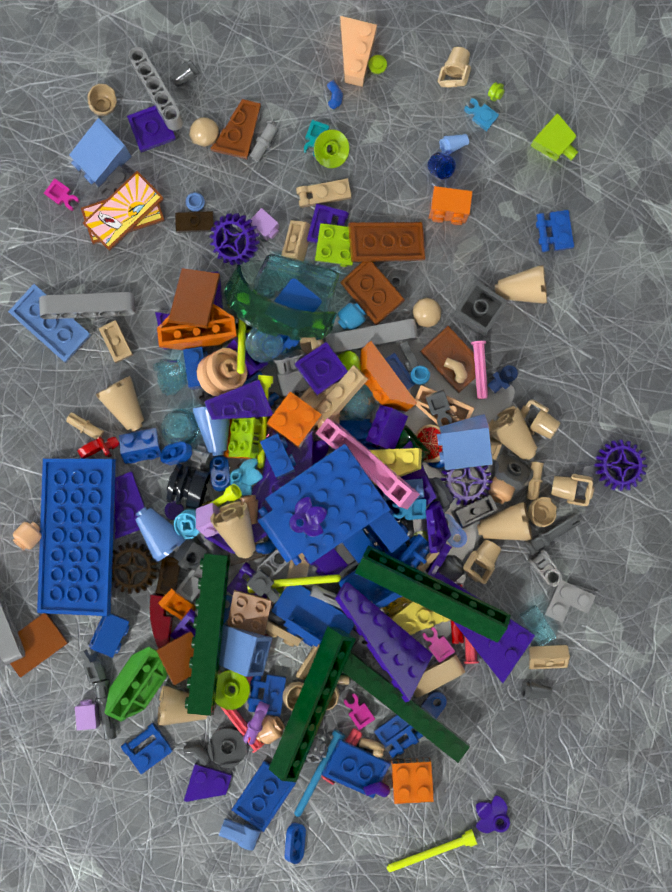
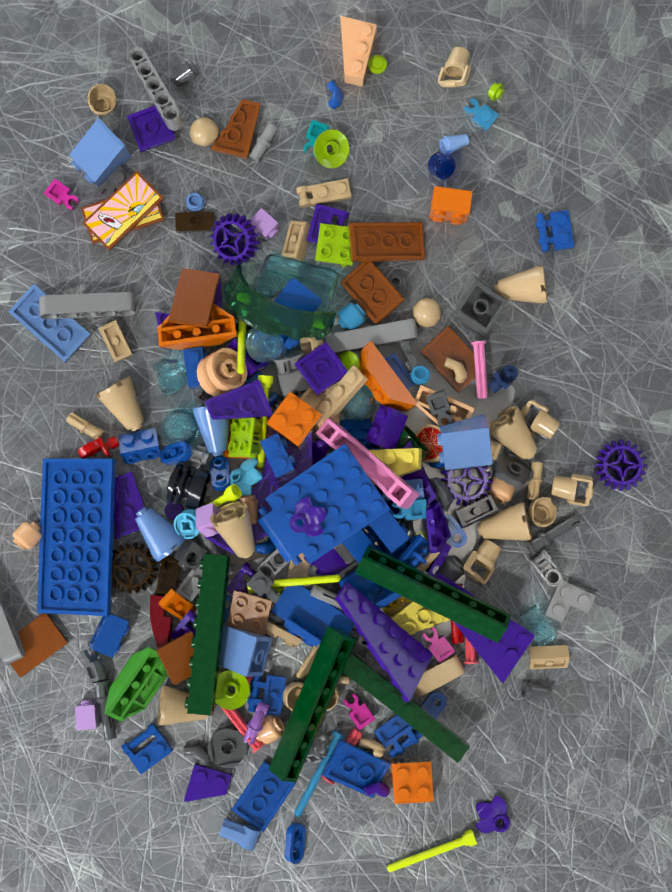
(556, 140): lime torso -> none

